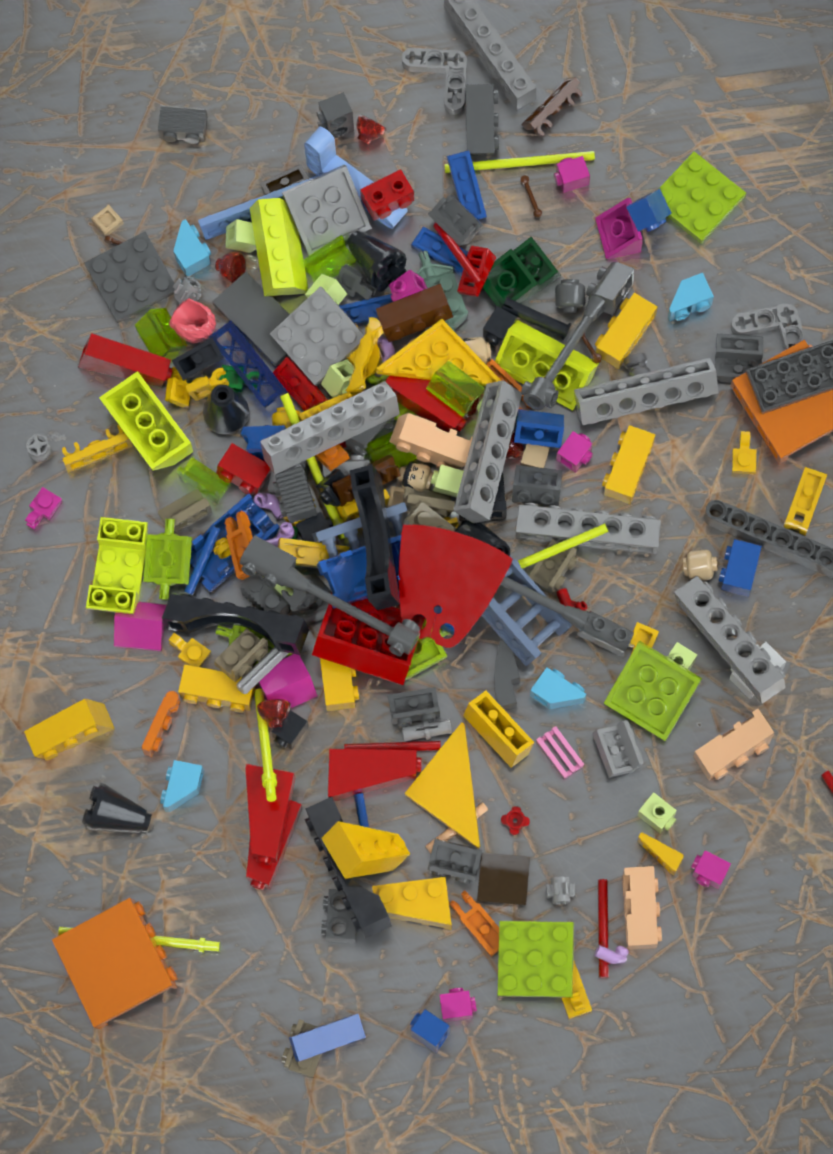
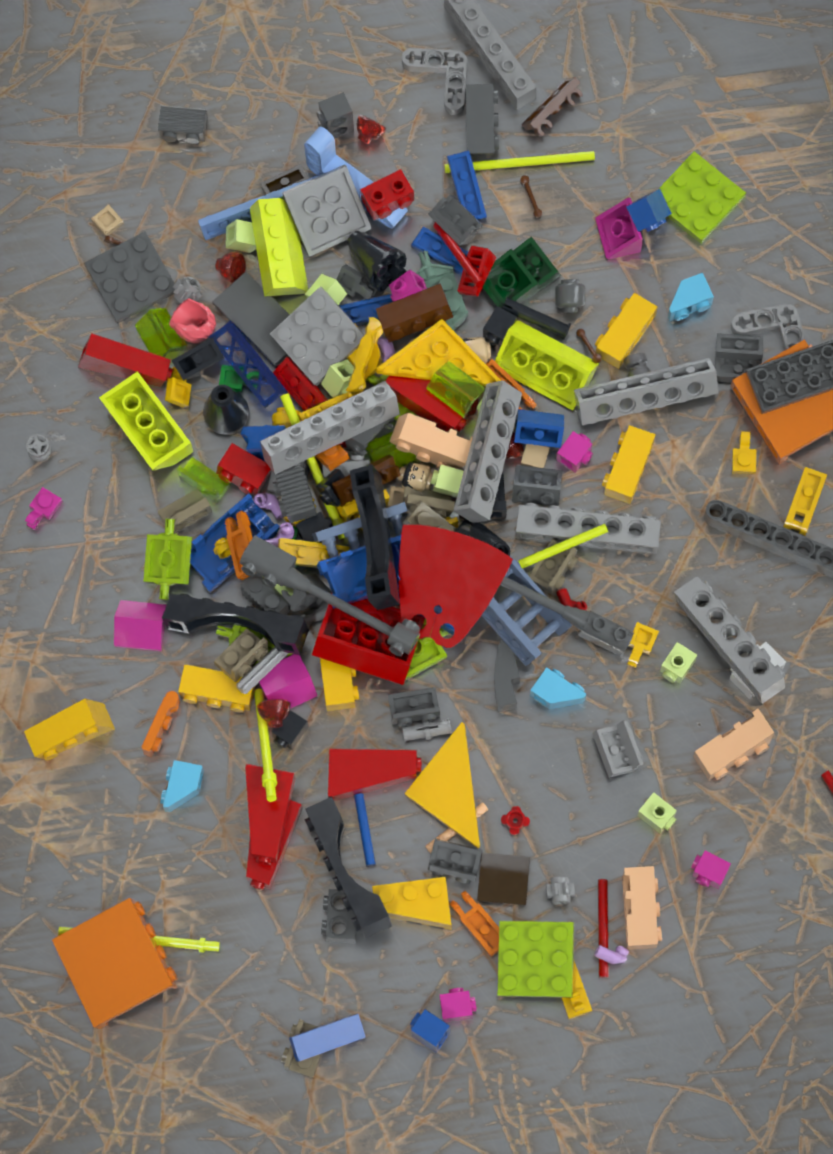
(96, 450): yellow plate -> none
(114, 812): black cone -> none
(118, 566): neon yellow slope -> none
(189, 251): medium azure slope -> none
(192, 652): yellow plate -> none
(202, 560): blue bar -> none
(203, 386): yellow plate -> none
(329, 259): clear neon green panel -> none
(364, 849): yellow wedge -> none
(418, 745): red bar -> none
(498, 729): yellow brick -> none
(548, 736): bright pink tile -> none
(572, 174): dark pink brick -> none
(603, 297): dark grey bar -> none
(652, 690): lime plate -> none
(665, 855): yellow slope -> none
(700, 564): tan head -> none
(740, 568): blue brick -> none

